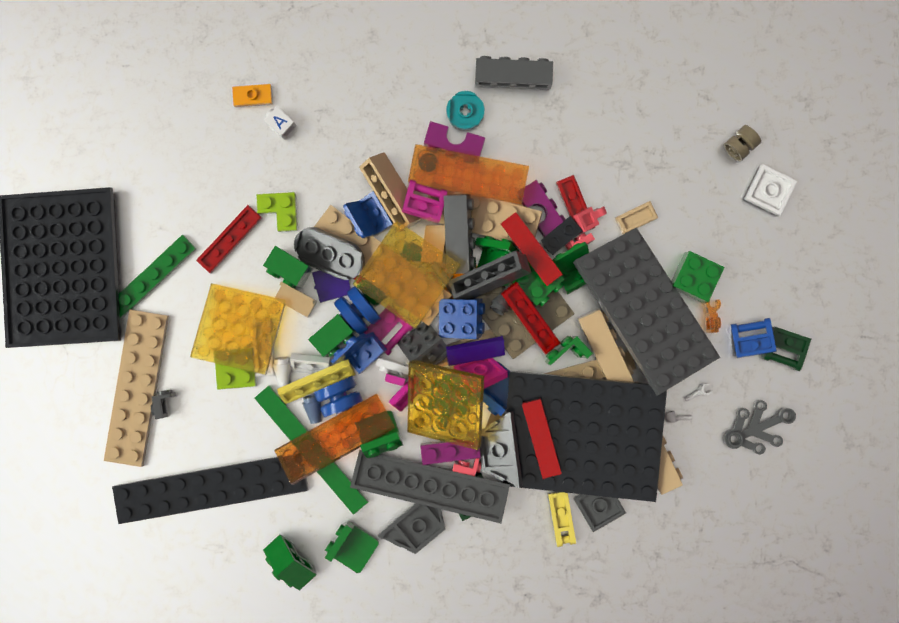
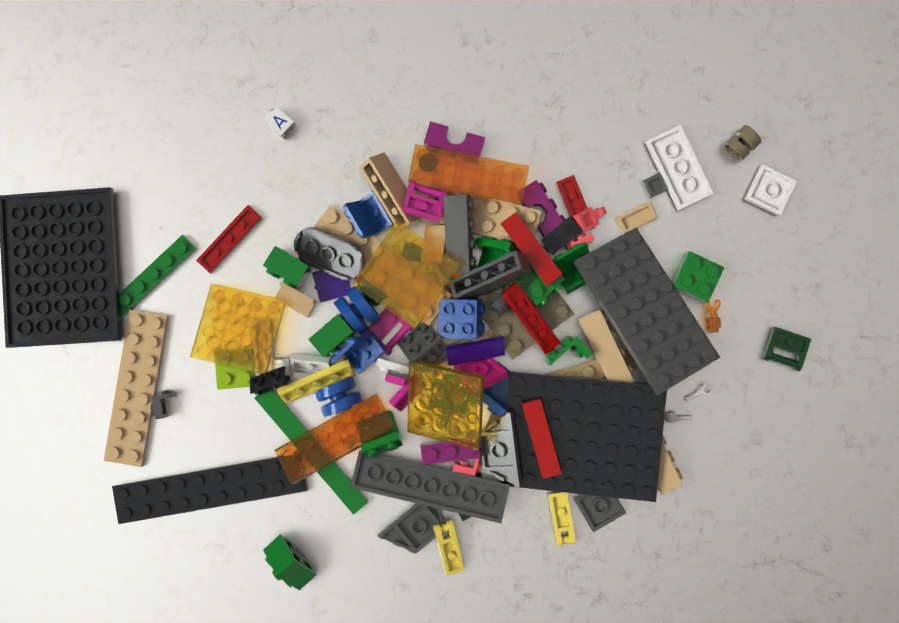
(252, 95): light orange plate -> none
(263, 383): none -> black hinge
(283, 205): lime plate -> none
(312, 408): sand blue cone -> none
(351, 547): green bracket -> none
(449, 548): none -> light yellow plate
(473, 103): teal plate -> none
(514, 73): dark grey brick -> none
(654, 185): none -> dark grey tile
(679, 167): none -> white plate
(753, 344): blue plate -> none
(756, 429): dark grey plant -> none

